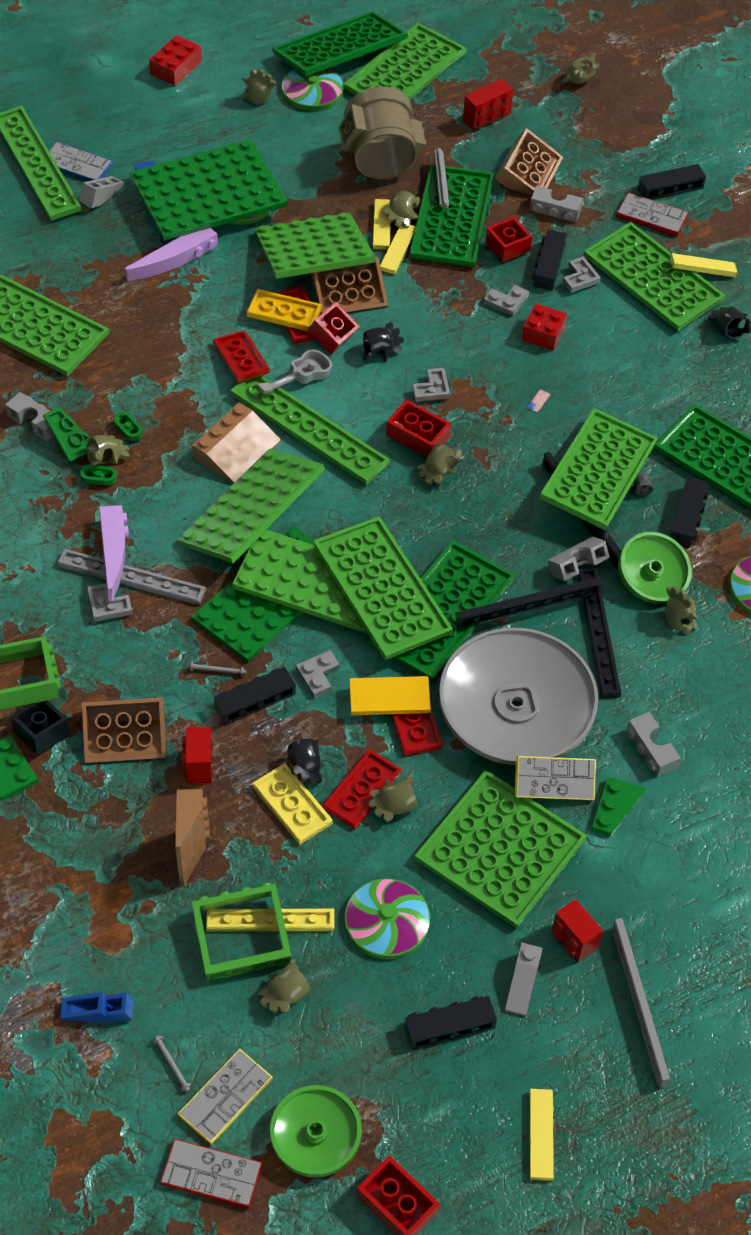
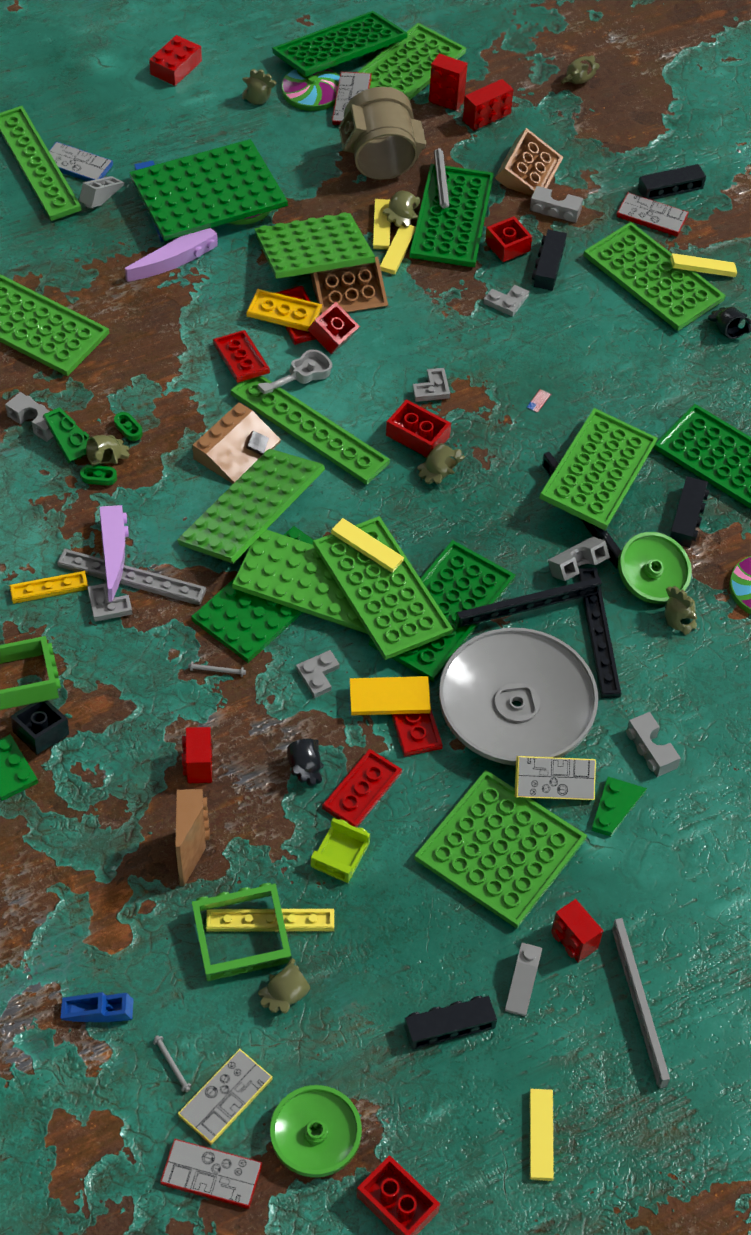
(48, 587): none -> yellow tile
(124, 730): medium nougat slope -> none
(254, 695): black brick -> none
(257, 442): none -> tile
(292, 803): light yellow tile -> none
(341, 850): none -> lime panel
(349, 85): none -> light grey tile
(367, 545): none -> light yellow tile
(382, 340): black piece -> none
(387, 919): dish -> none
(393, 798): olive piece -> none
(447, 82): none -> red brick
(544, 326): red brick -> none
(583, 275): light grey plate -> none
(643, 485): dark grey wheel -> none

